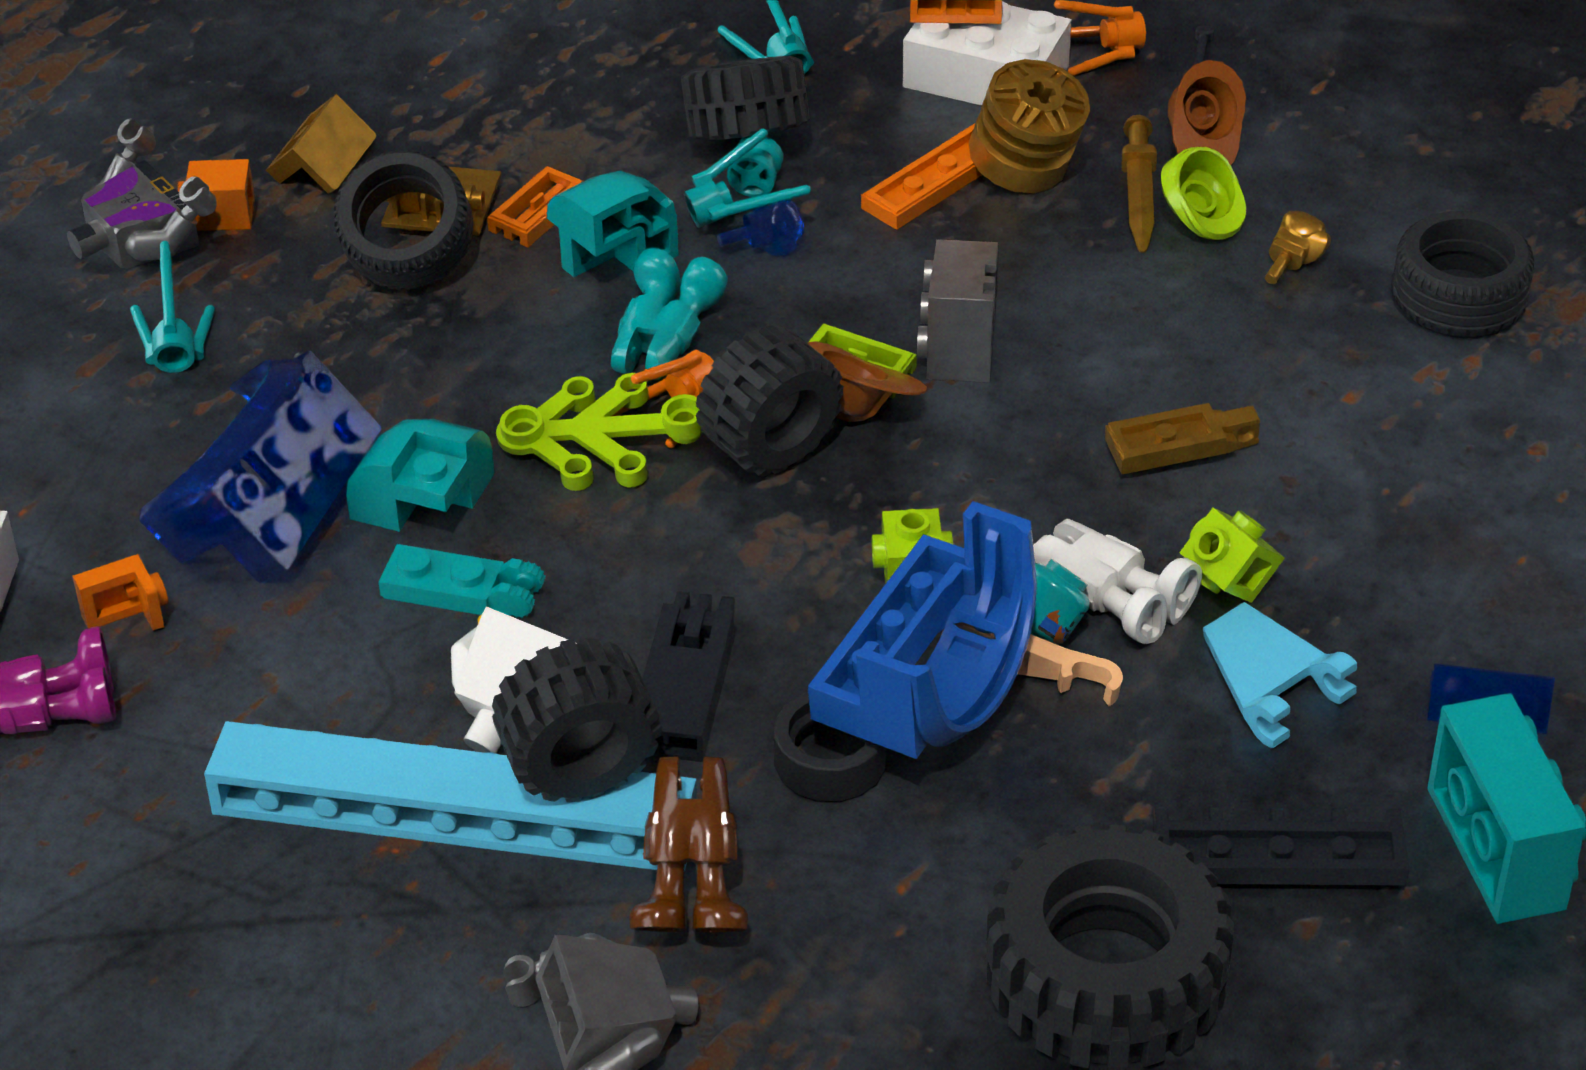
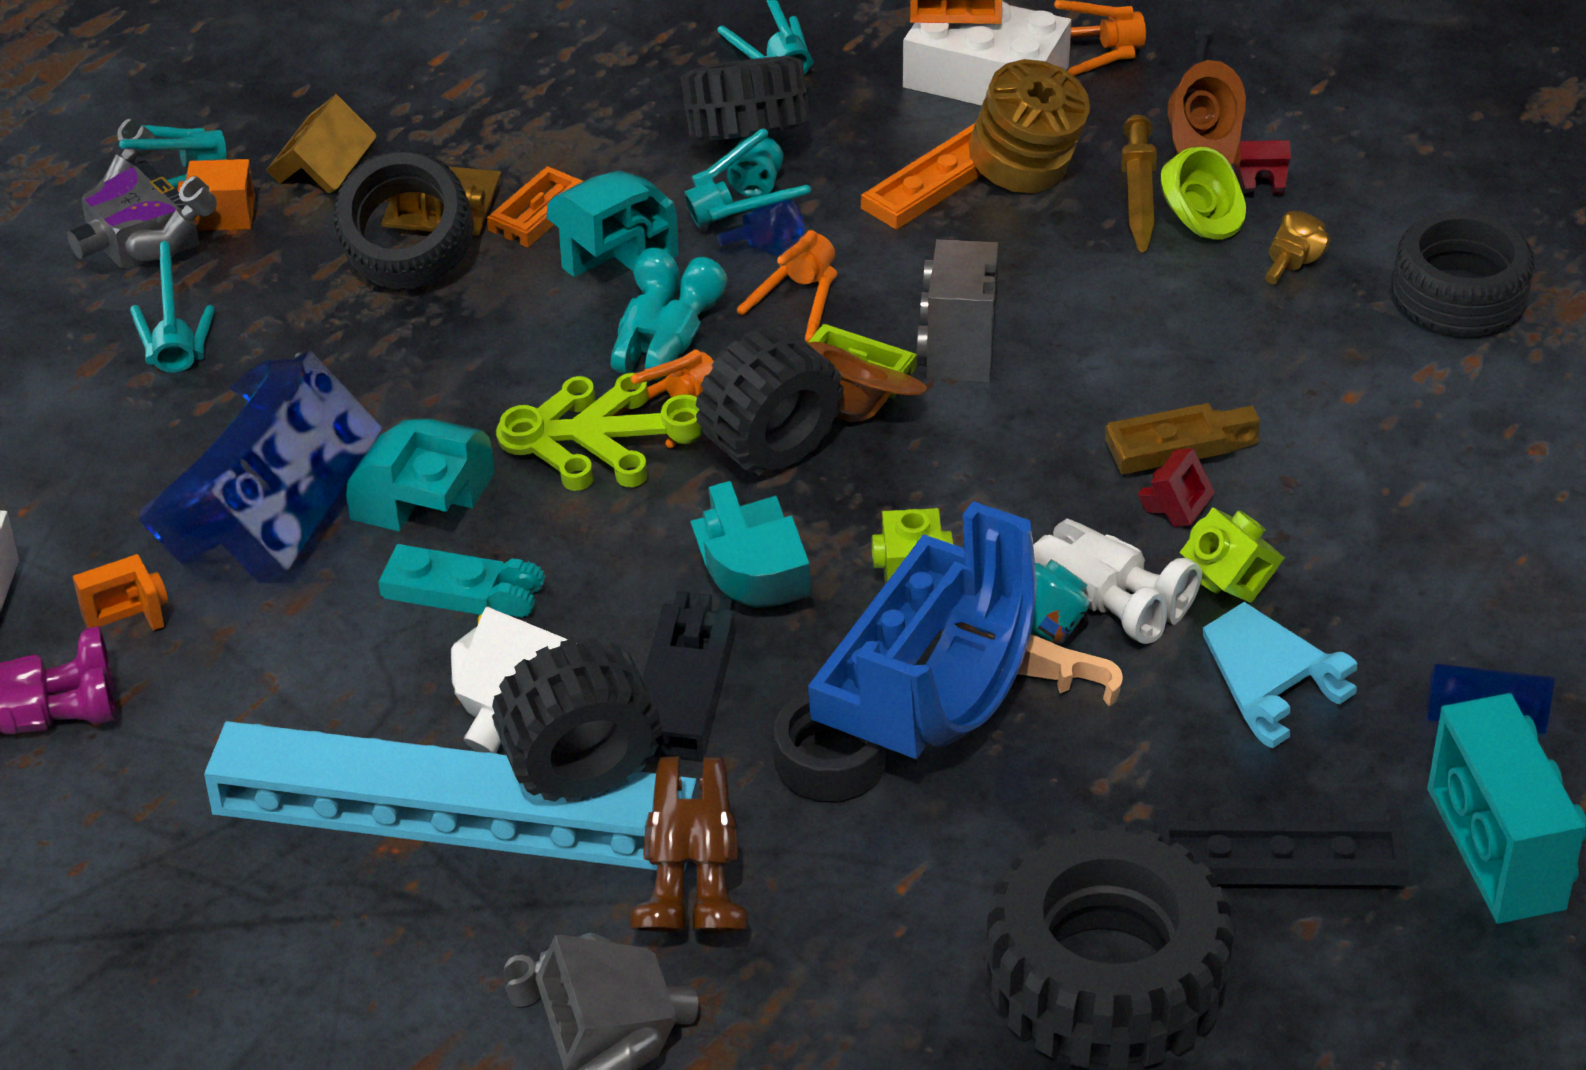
(192, 143): none -> teal plant
(752, 550): none -> teal brick
(804, 263): none -> orange plant
(1178, 488): none -> dark red tile
(1262, 160): none -> dark red tile

